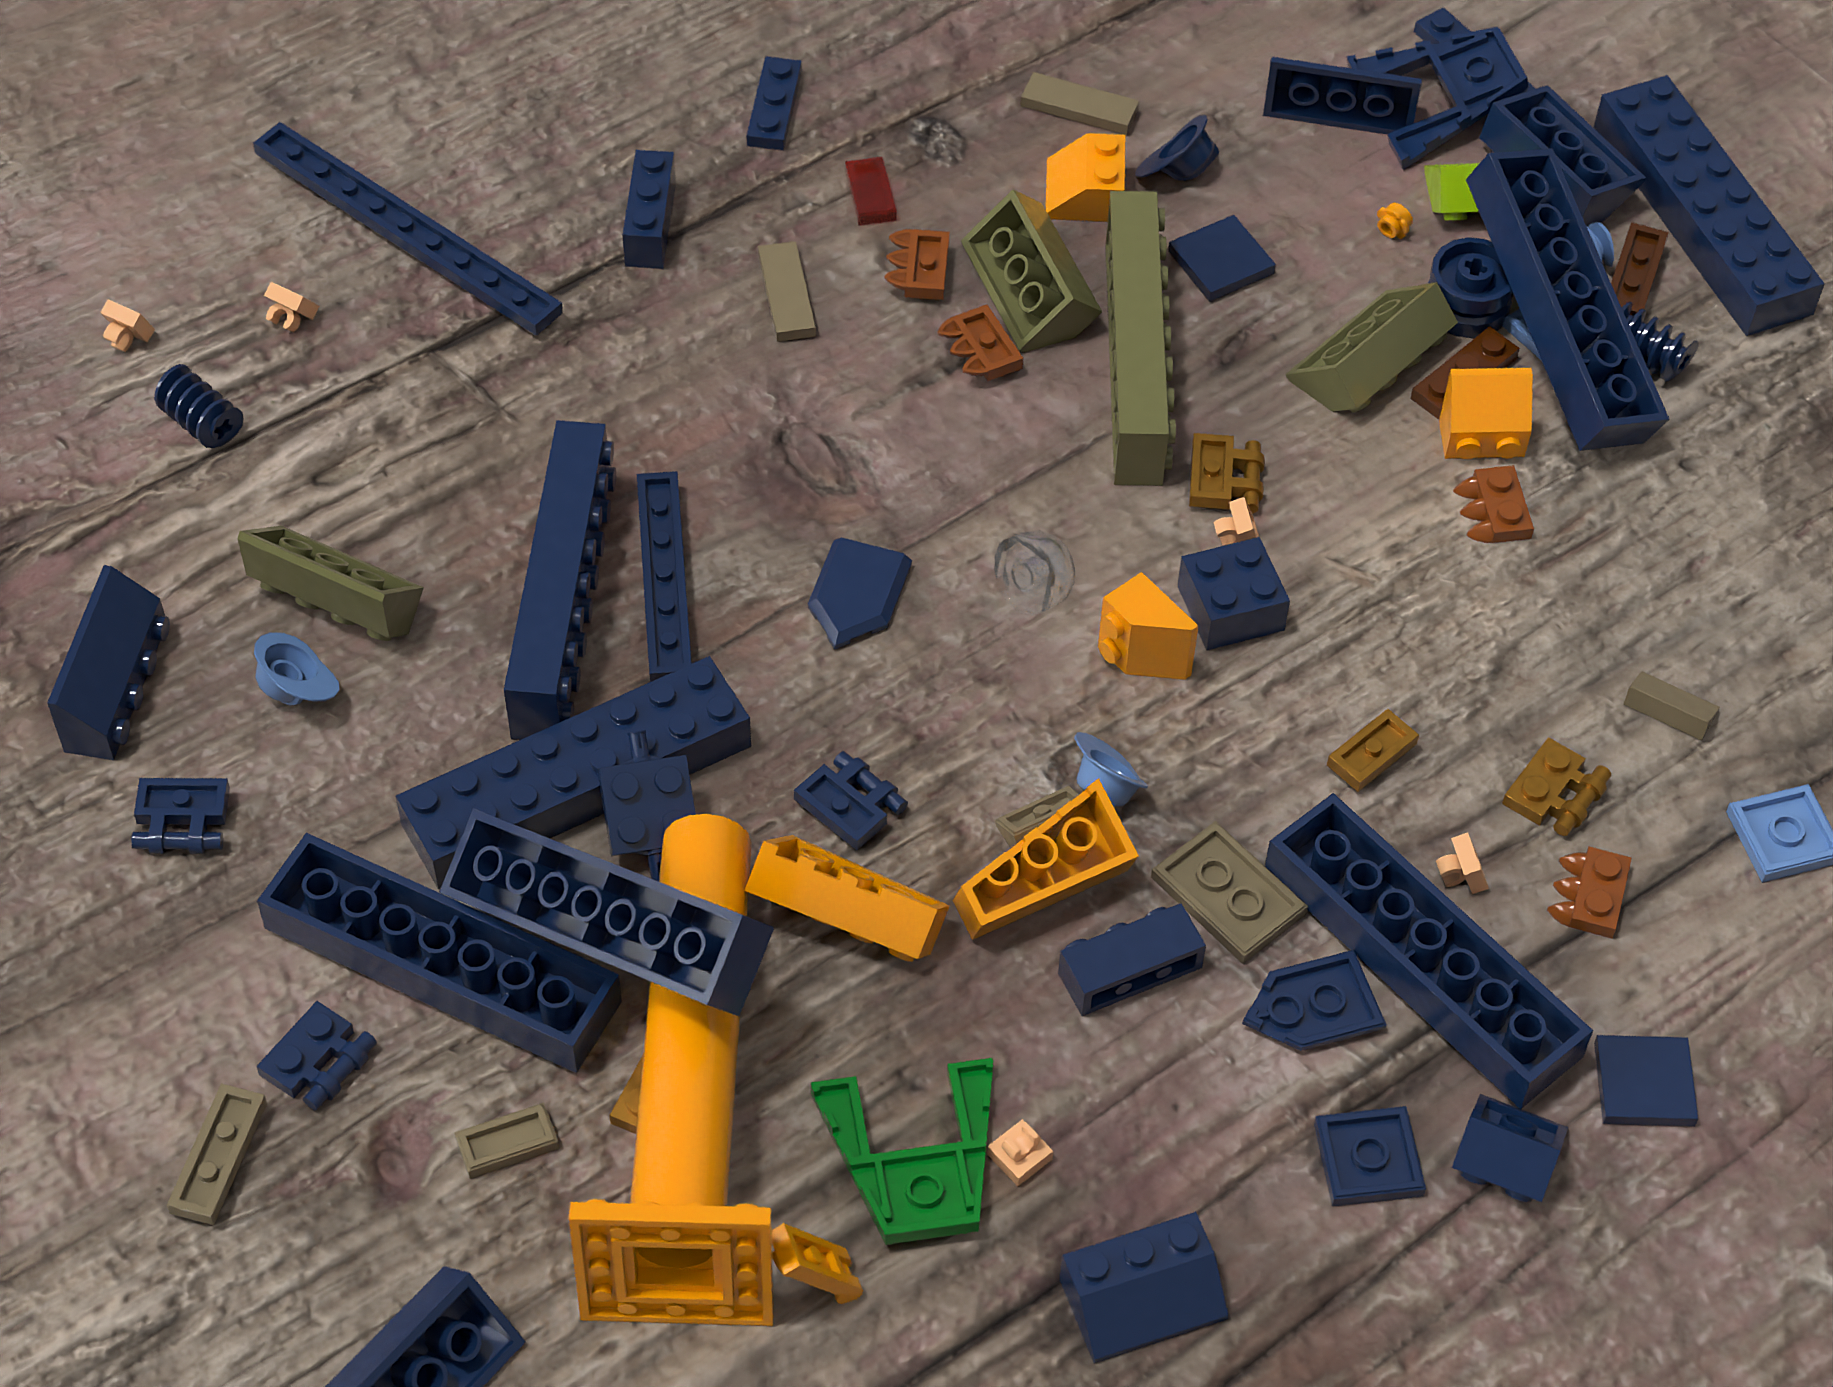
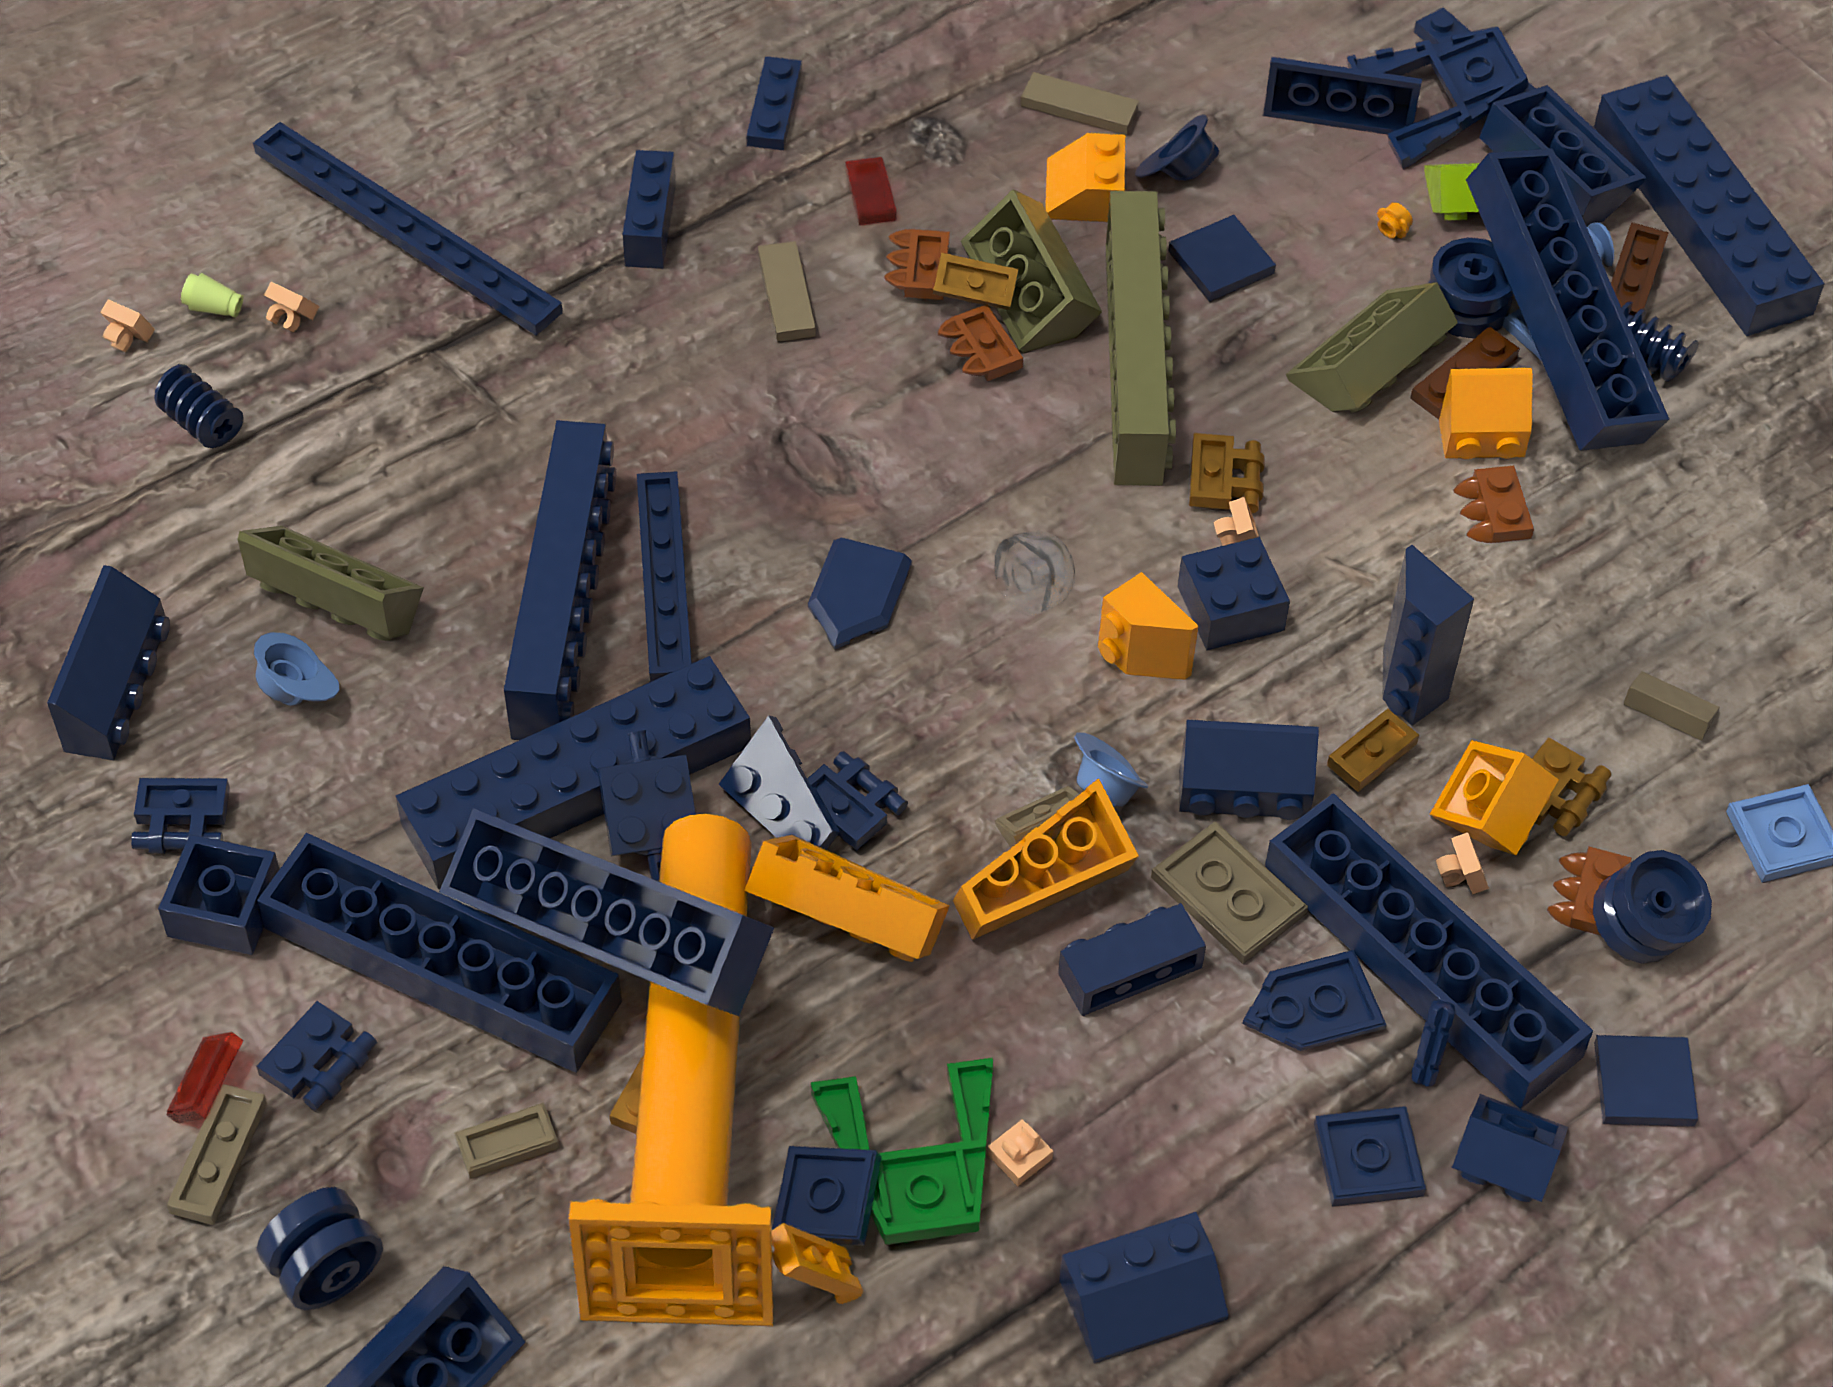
(204, 1077): none -> clear red tile
(210, 296): none -> yellowish green cone
(217, 894): none -> dark blue brick
(319, 1248): none -> dark blue wheel
(775, 789): none -> wing
(828, 1192): none -> dark blue tile
(975, 281): none -> pearl gold plate
(1248, 769): none -> dark blue slope
(1423, 638): none -> dark blue slope
(1433, 1042): none -> dark blue axle
(1495, 796): none -> light orange slope
(1652, 907): none -> dark blue wheel

